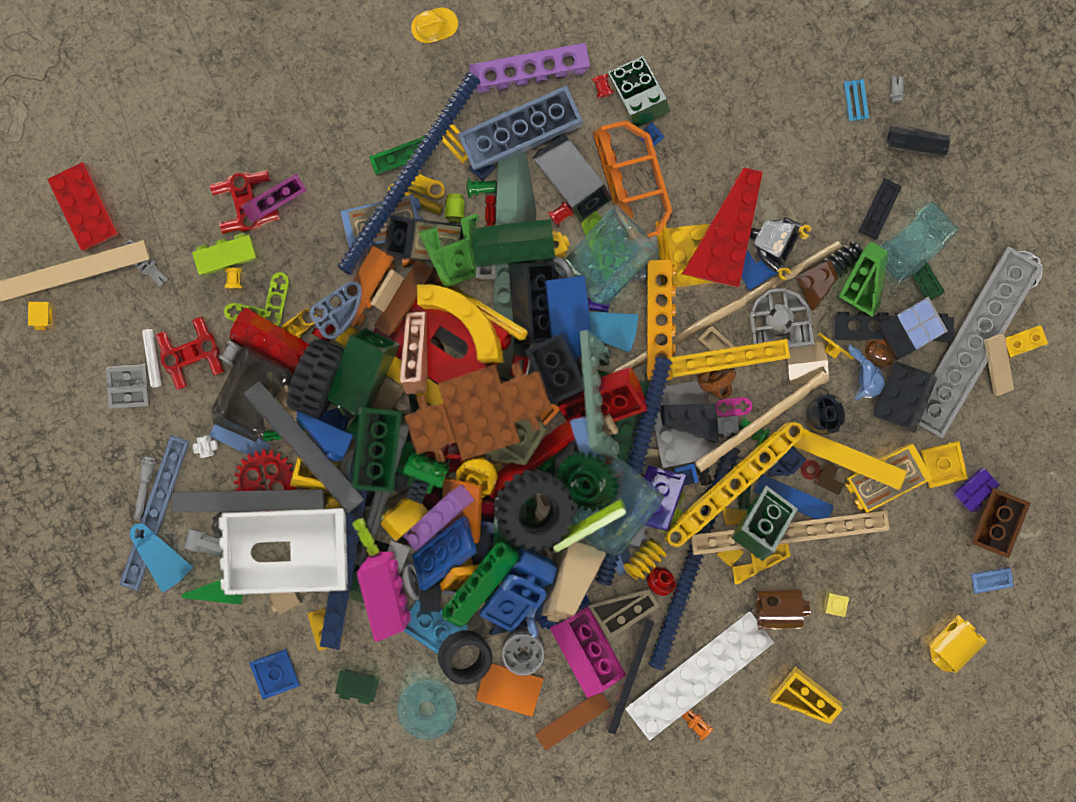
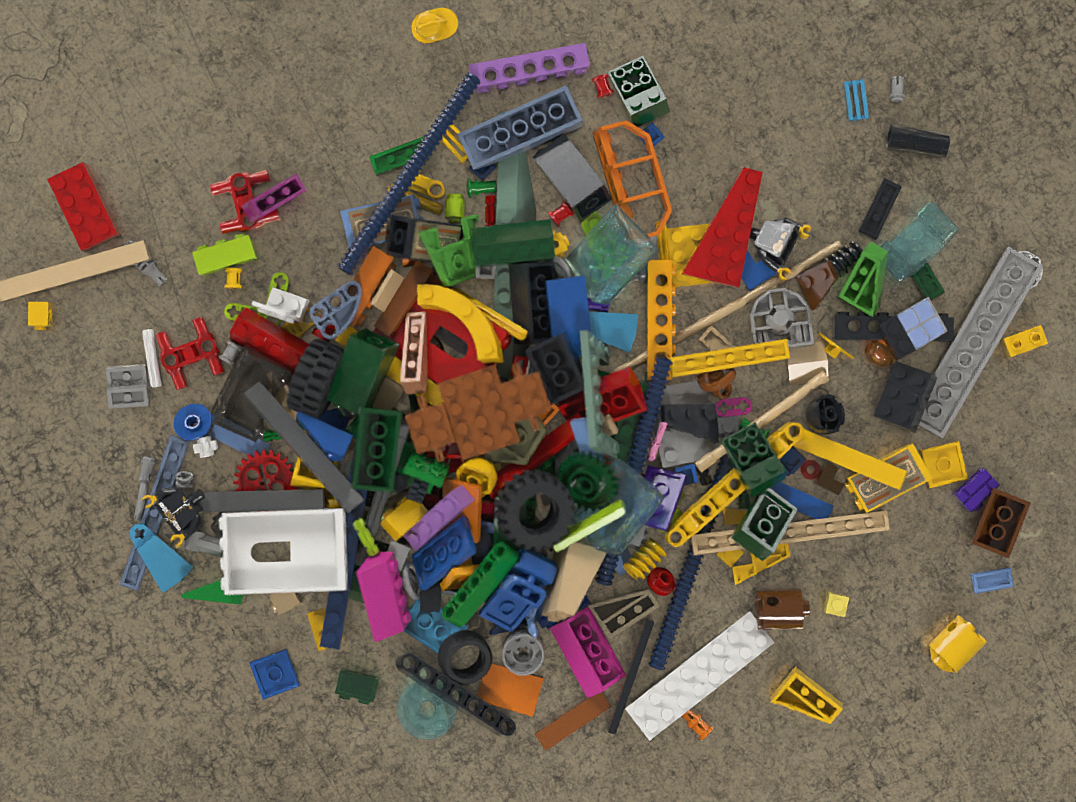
(179, 510): none -> black torso
(184, 480): none -> light grey bush
(187, 417): none -> blue dish
(284, 306): none -> white bracket
(464, 699): none -> black beam
(656, 443): none -> bright pink piece
(754, 459): none -> dark green slope
(870, 377): medium blue piece -> none
(999, 364): tan tile -> none

